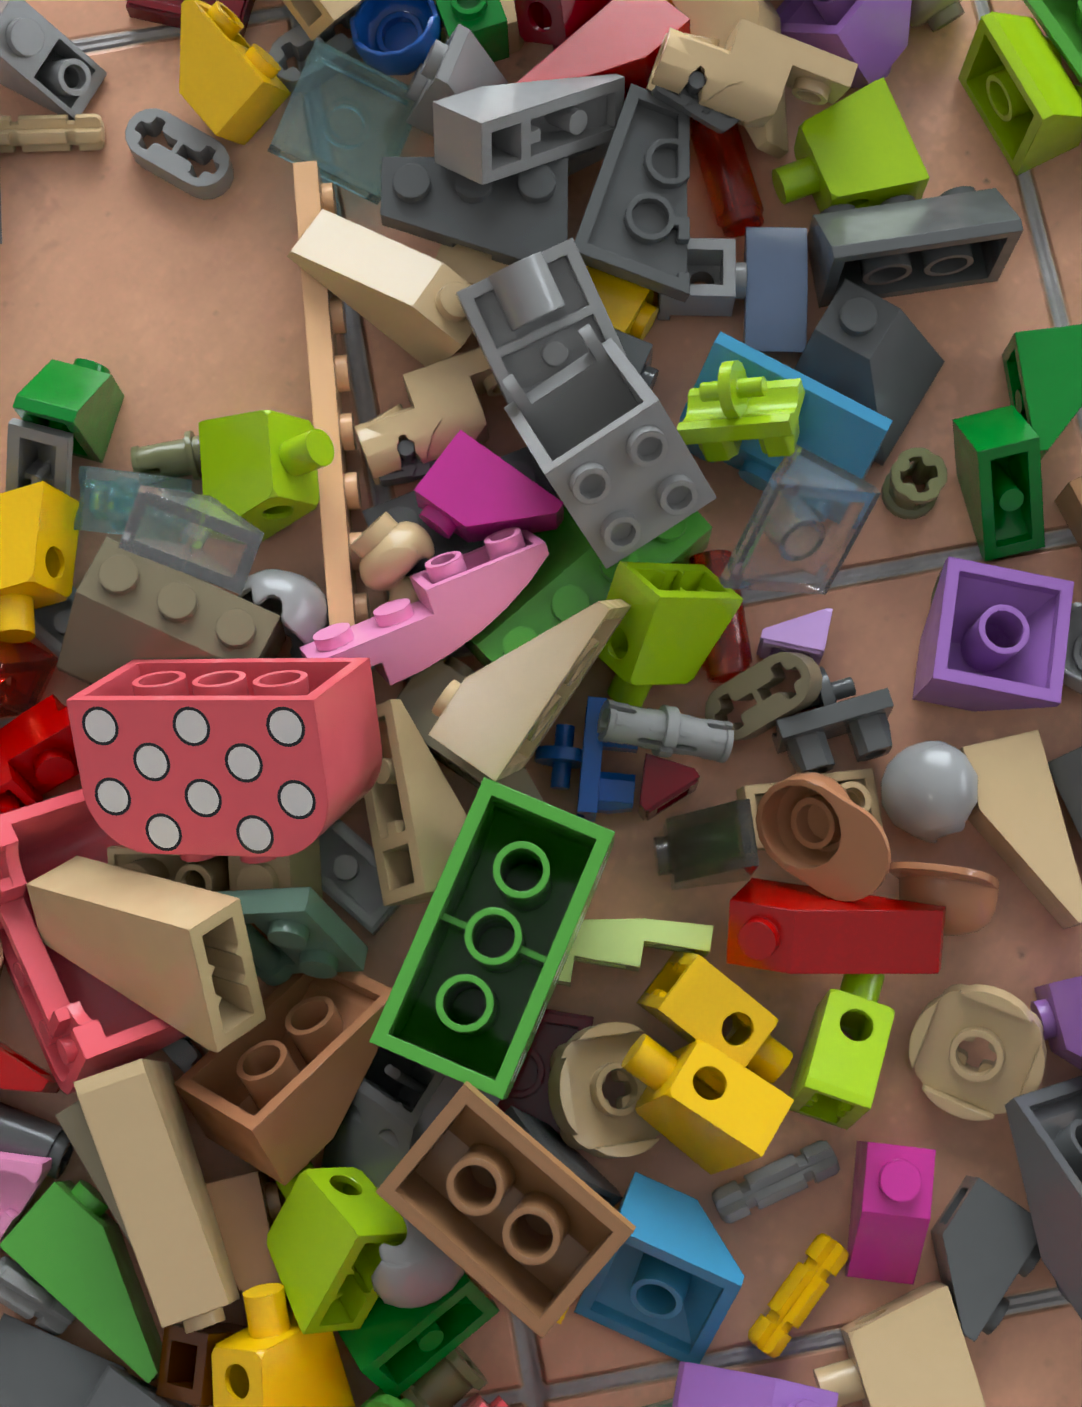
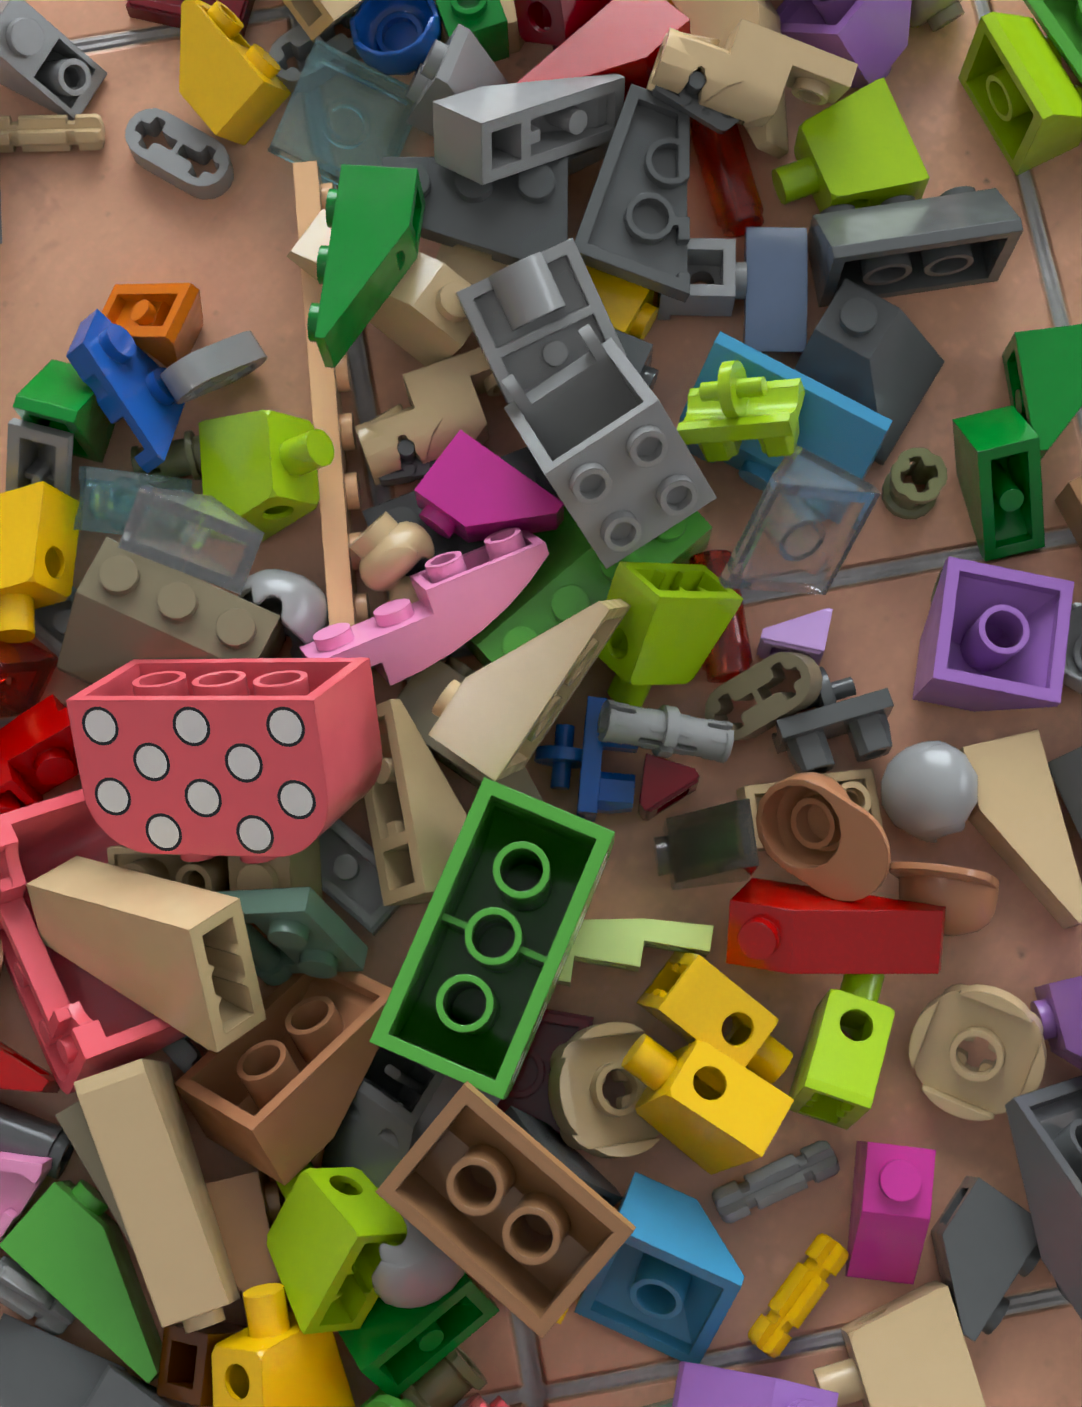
(126, 385): none -> blue wing
(158, 317): none -> orange slope
(213, 367): none -> light grey beam
(370, 249): none -> green slope

